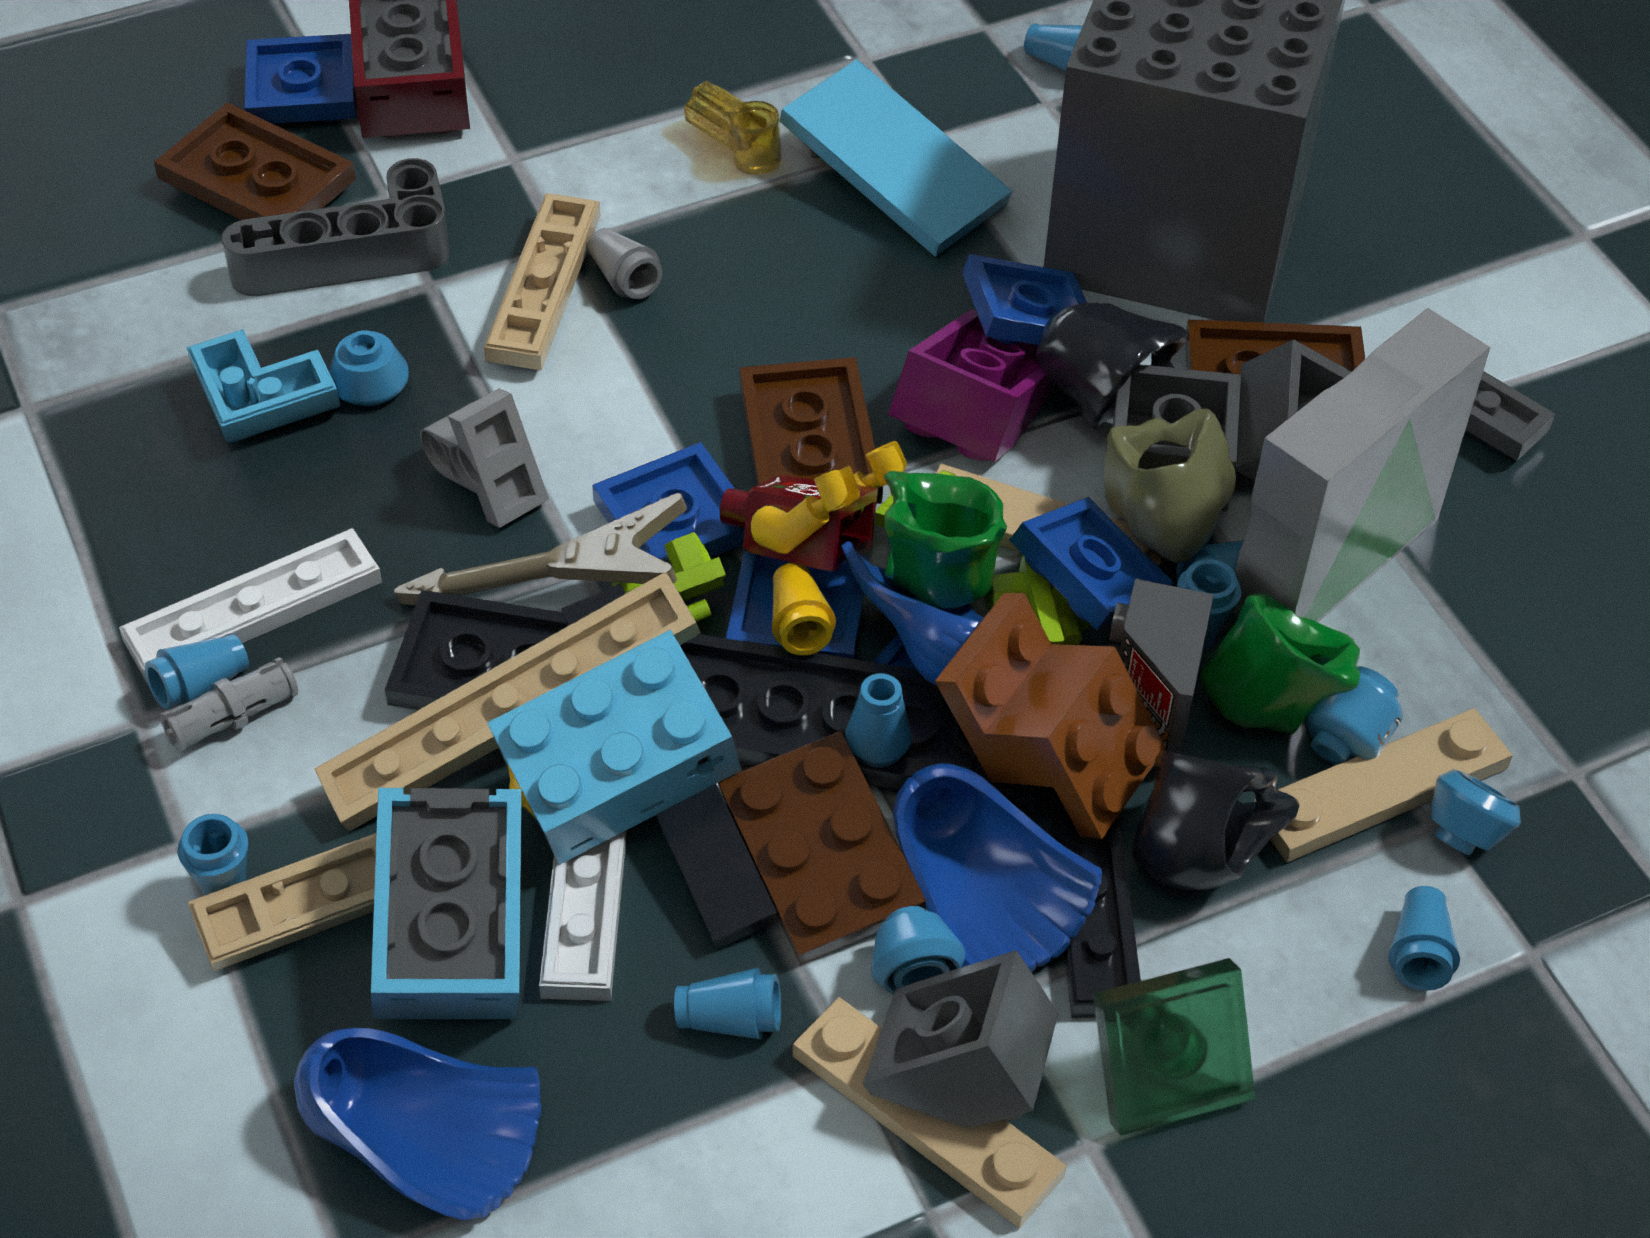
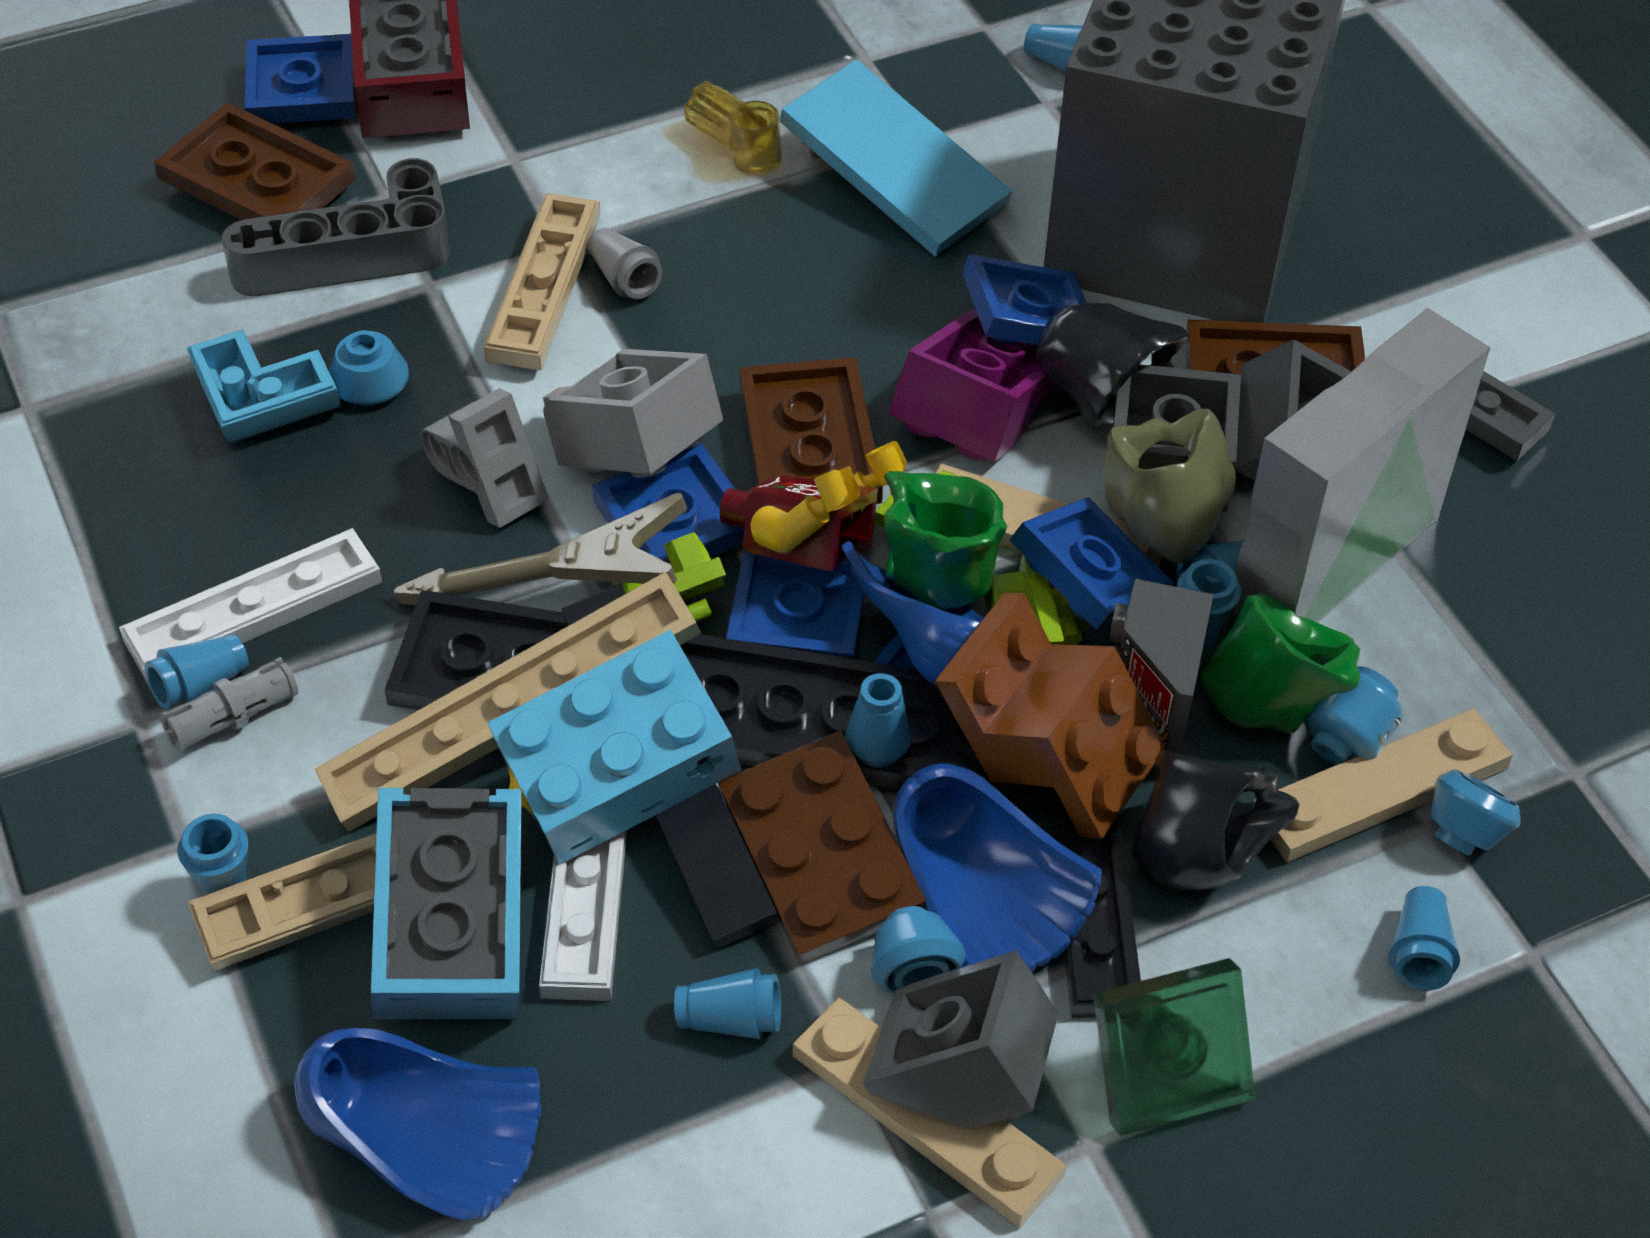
(633, 412): none -> light grey hinge
(800, 612): yellow cone -> none

